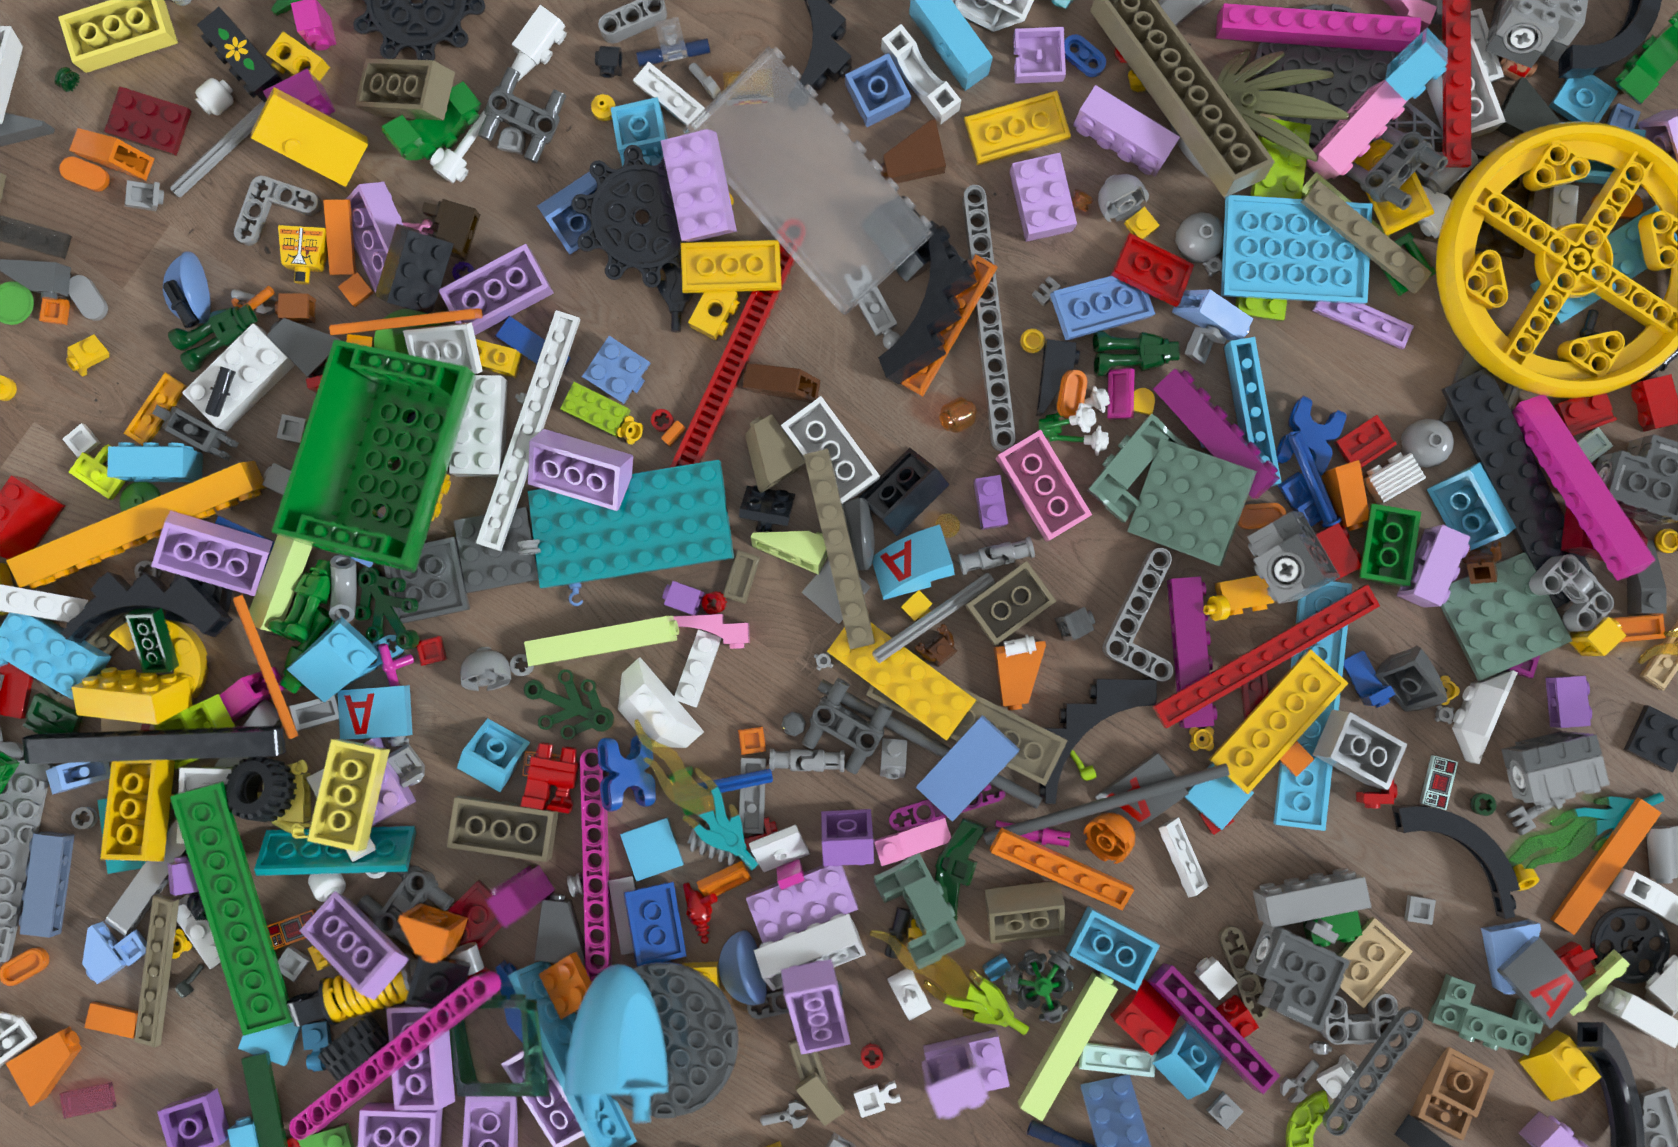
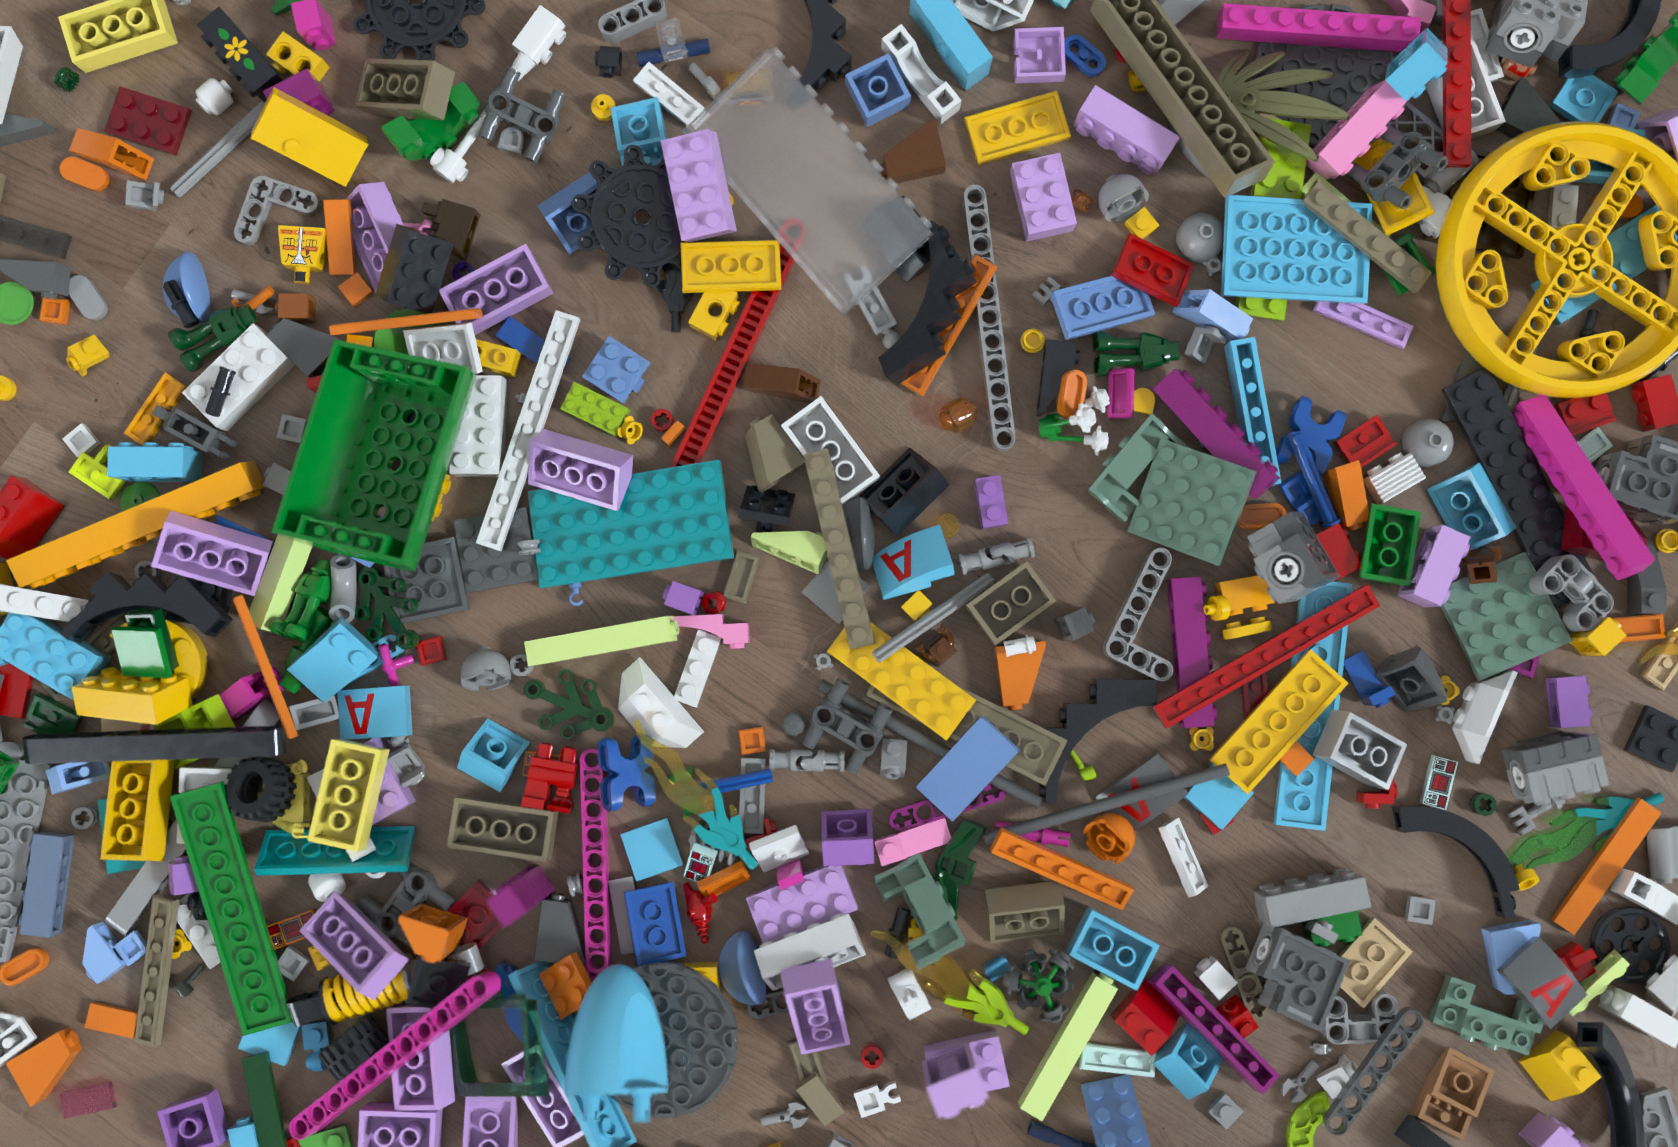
(141, 652): none -> tile
(700, 862): none -> tile
(1043, 486): bright pink brick -> none
(1236, 630): none -> yellow plate

